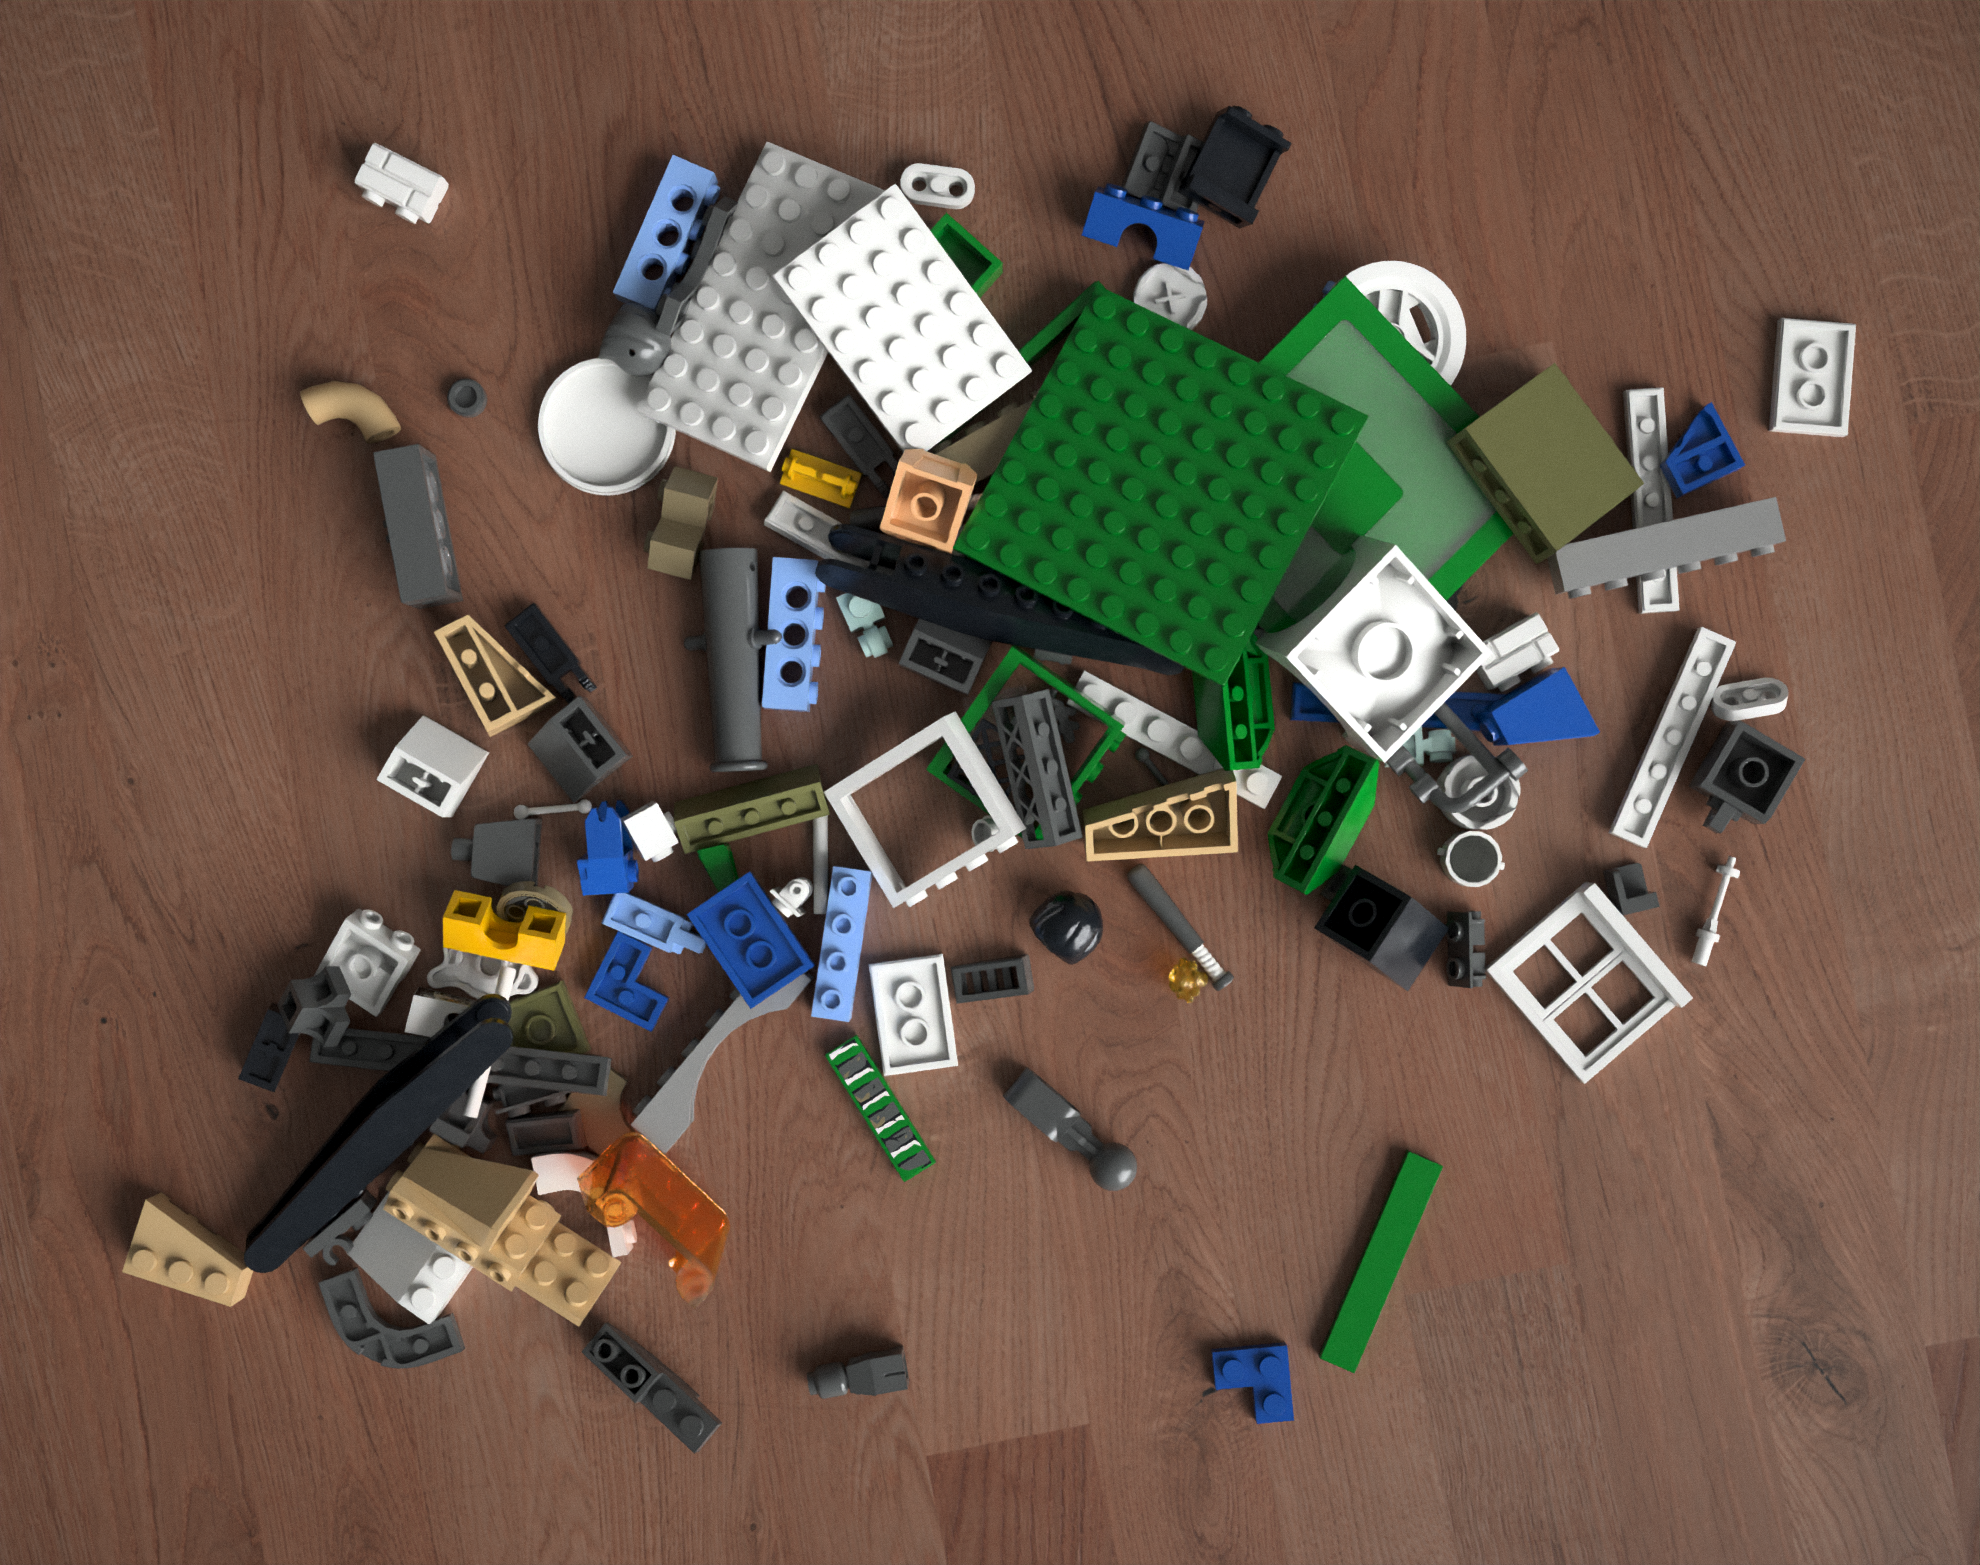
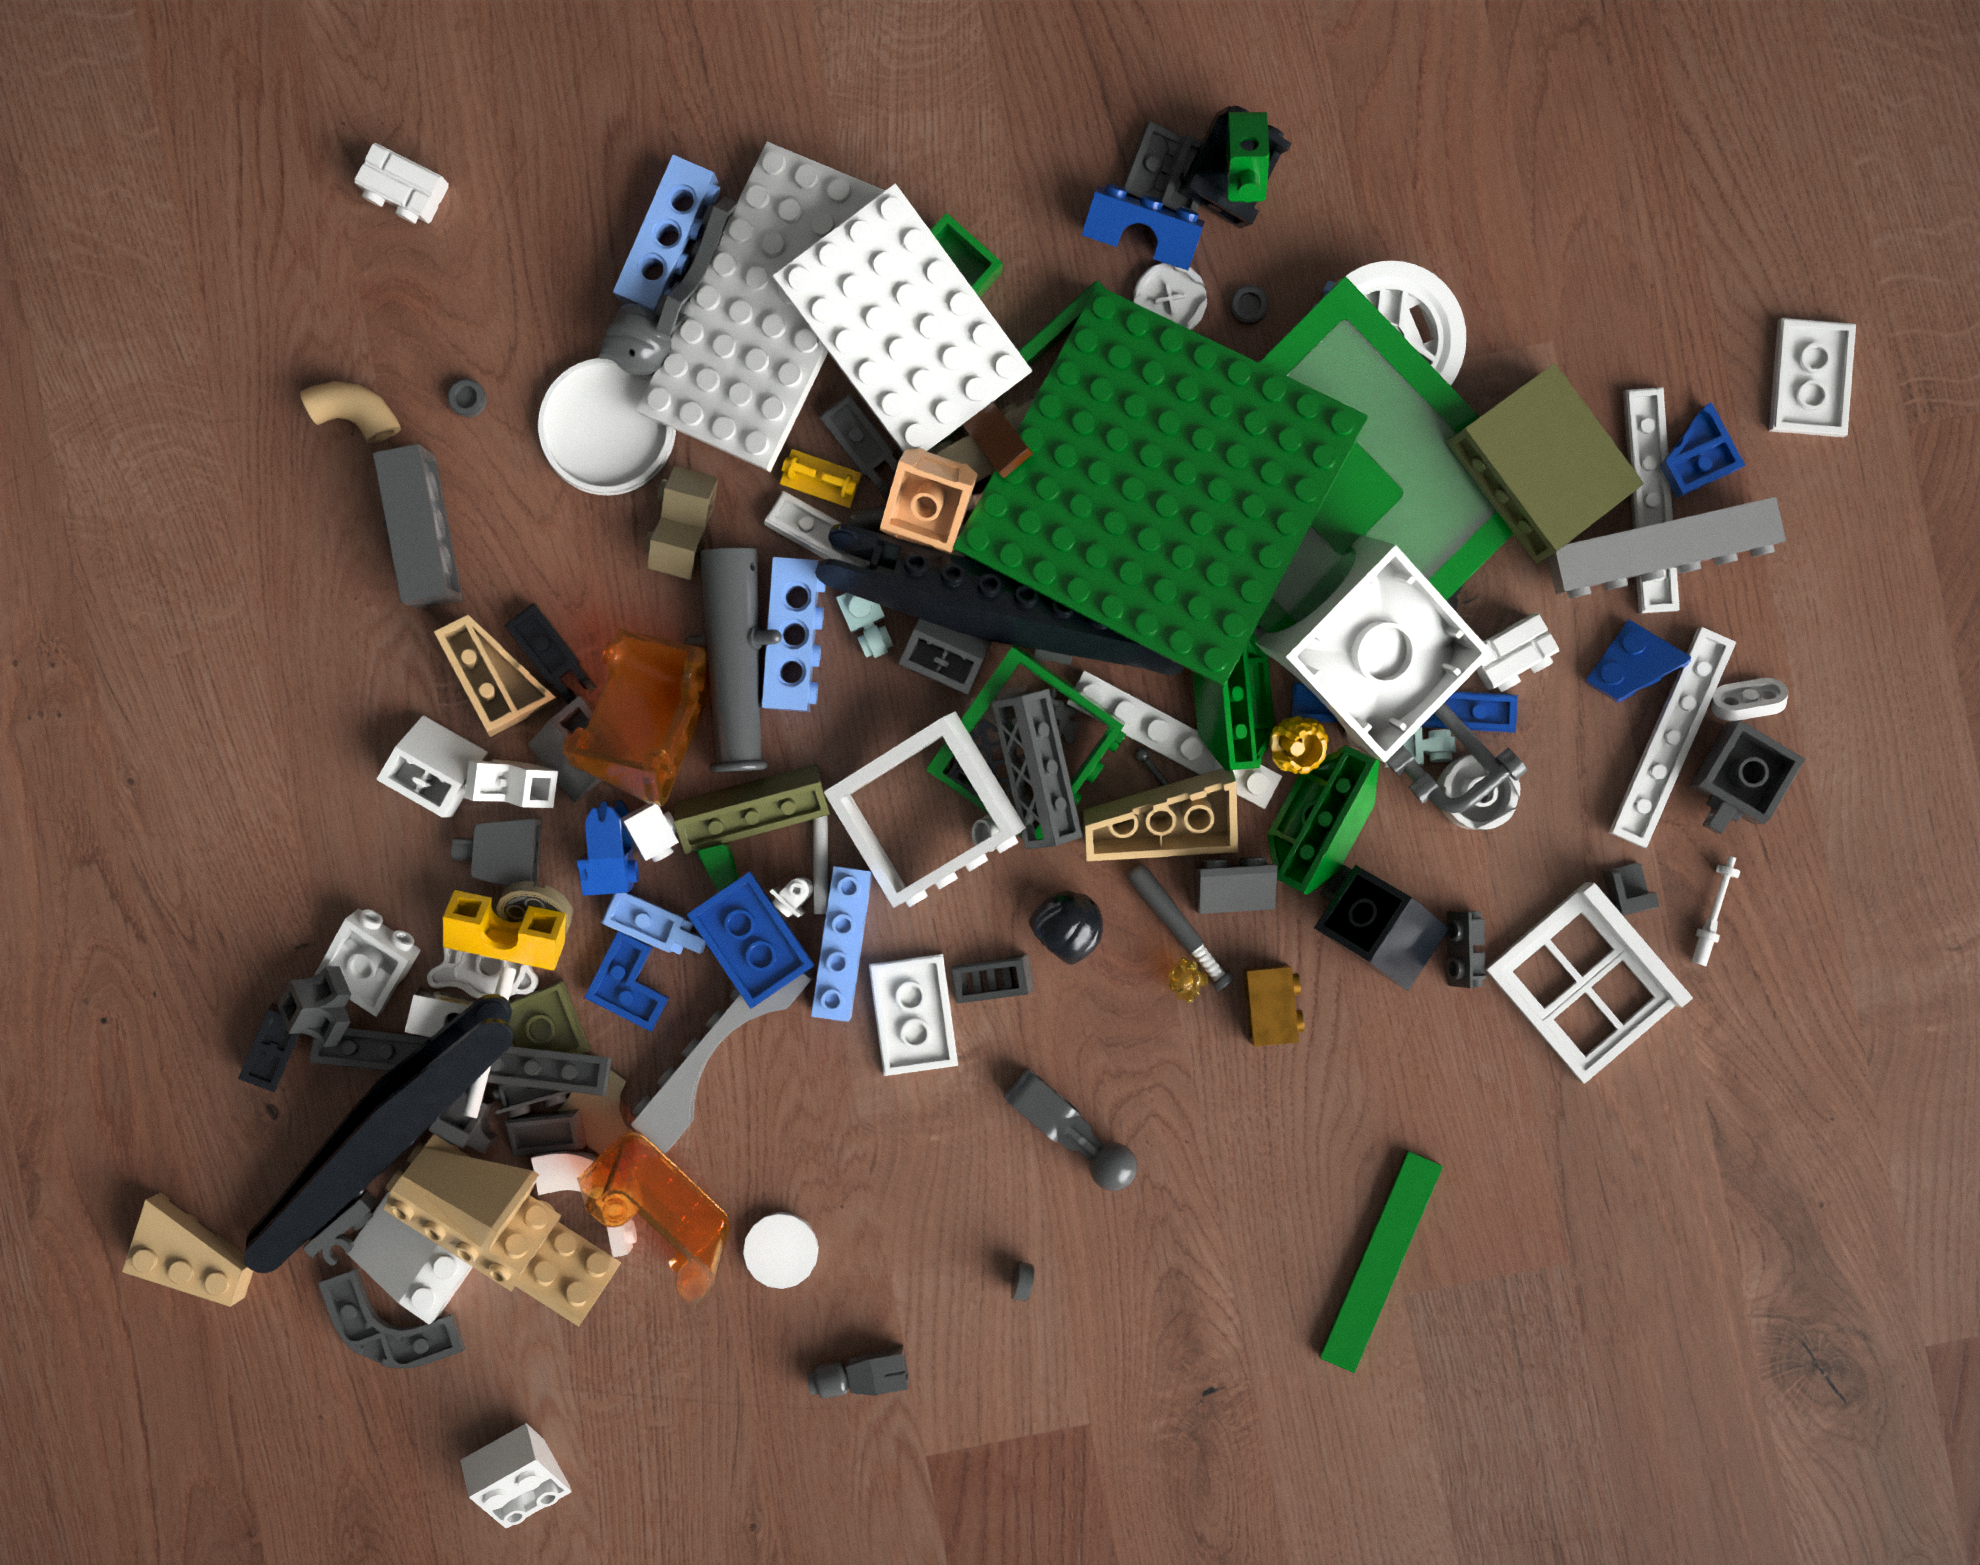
(511, 782): none -> white brick
(514, 1476): none -> white slope
(522, 812): white hinge -> none
(643, 715): none -> clear orange windscreen
(652, 1384): dark grey slope -> none
(781, 1250): none -> white tile
(880, 1108): tile -> none
(938, 183): white plate -> none
(997, 439): none -> reddish brown tile
(1022, 1281): none -> dark grey tile
(1235, 887): none -> dark grey slope
(1247, 170): none -> green torso
(1248, 305): none -> dark grey tile
(1262, 1368): blue plate -> none
(1272, 1005): none -> pearl gold brick
(1298, 744): none -> yellow piece
(1471, 858): pearl dark grey piece -> none
(1538, 712): blue slope -> none
(1634, 662): none -> blue wing

